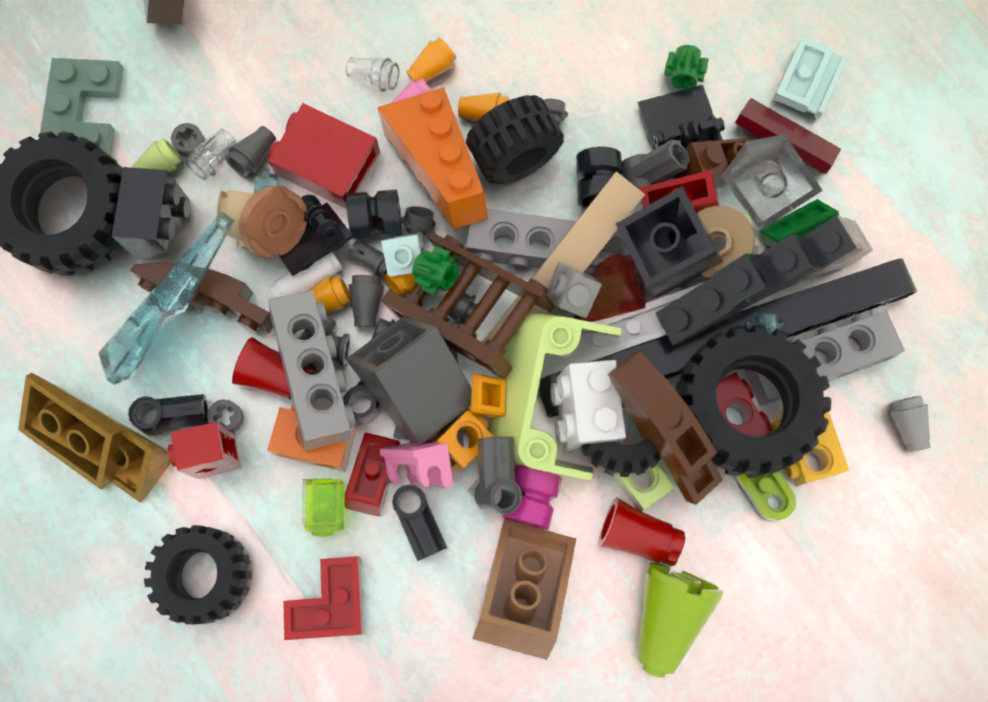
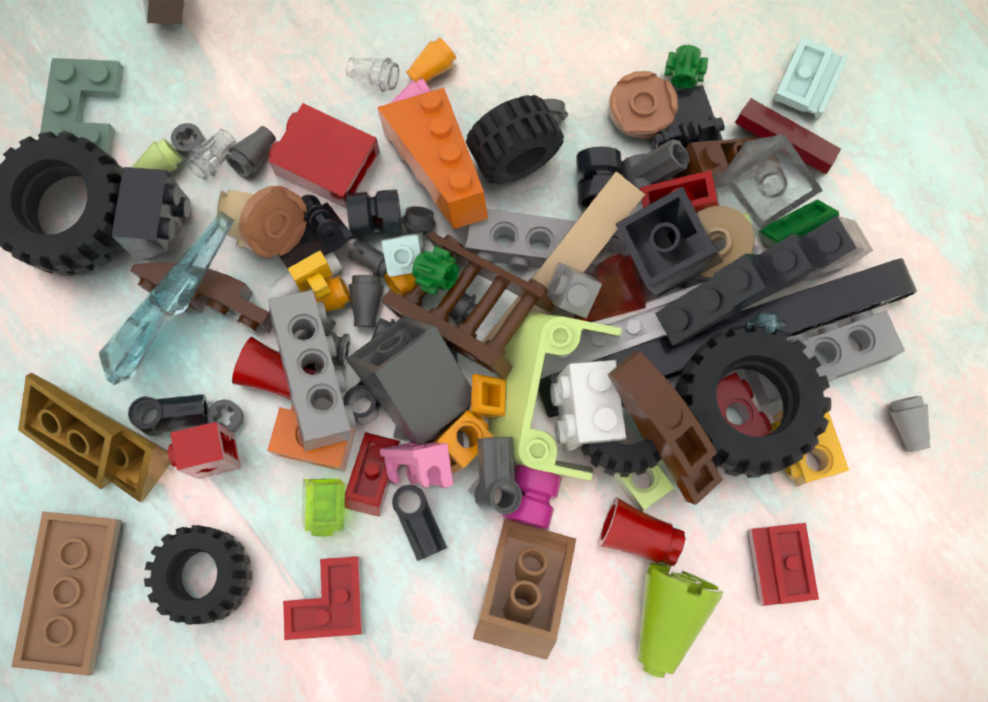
(67, 594): none -> medium nougat plate
(265, 180): clear light blue plate -> none
(312, 274): none -> yellow tile
(478, 105): light orange cone -> none
(643, 104): none -> nougat tile
(760, 489): lime plate -> none
(783, 564): none -> red plate

